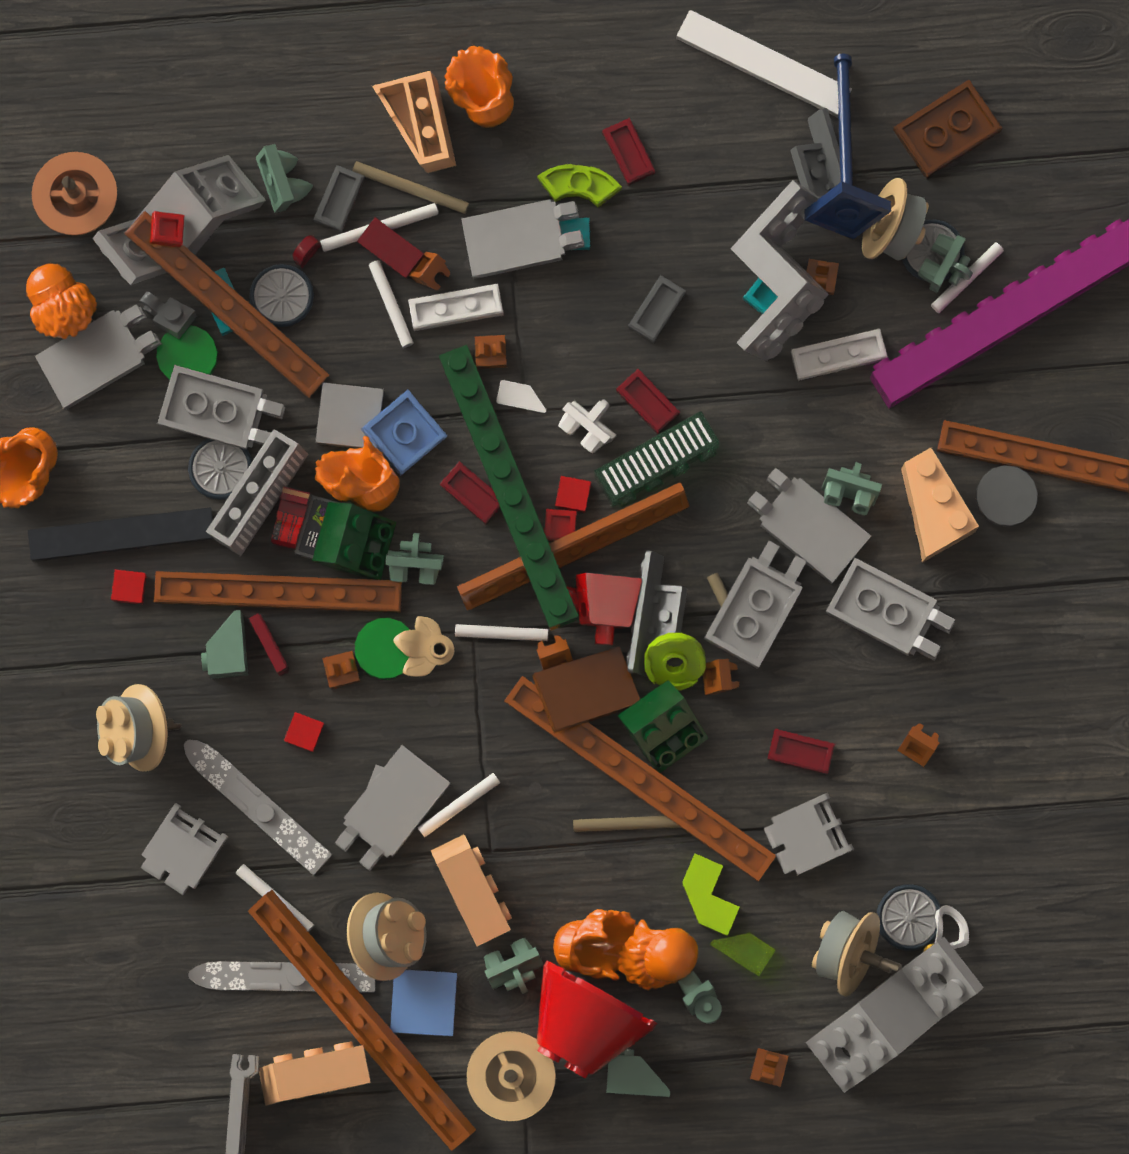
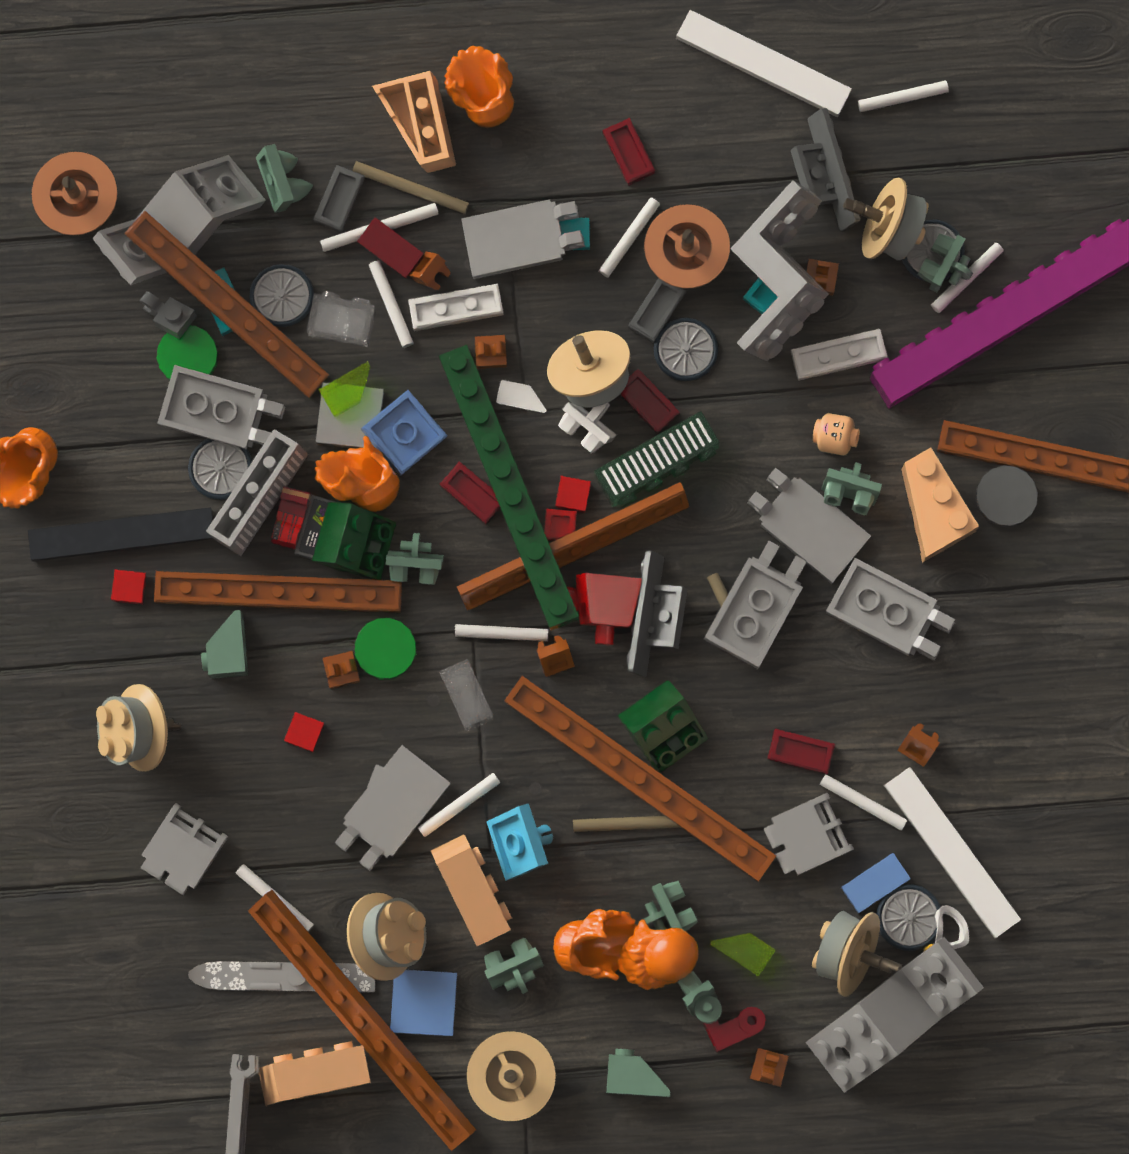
(59, 302): orange hair -> none
(96, 356): light grey tile -> none
(167, 229): red tile -> none
(256, 805): light grey piece -> none
(269, 644): dark red tile -> none
(306, 250): dark red tile -> none
(341, 319): none -> clear brick
(346, 391): none -> clear neon green tile
(419, 647): tan plate -> none
(466, 695): none -> clear brick
(519, 841): none -> medium azure tile
(579, 181): lime tile -> none
(584, 1022): red cone -> none
(586, 689): reddish brown tile -> none
(590, 368): none -> tan piece
(629, 237): none -> white bar
(665, 896): none -> sand green hips
(672, 646): lime tile -> none
(686, 349): none -> light grey wheel
(687, 246): none -> nougat piece
(708, 909): lime tile -> none
(718, 677): dark orange tile -> none
(746, 1024): none -> dark red leg
(835, 434): none -> light nougat head
(846, 207): dark blue tile -> none
(863, 802): none -> white bar
(875, 883): none -> medium blue tile
(903, 96): none -> white bar
(947, 129): reddish brown tile -> none
(952, 852): none -> white tile

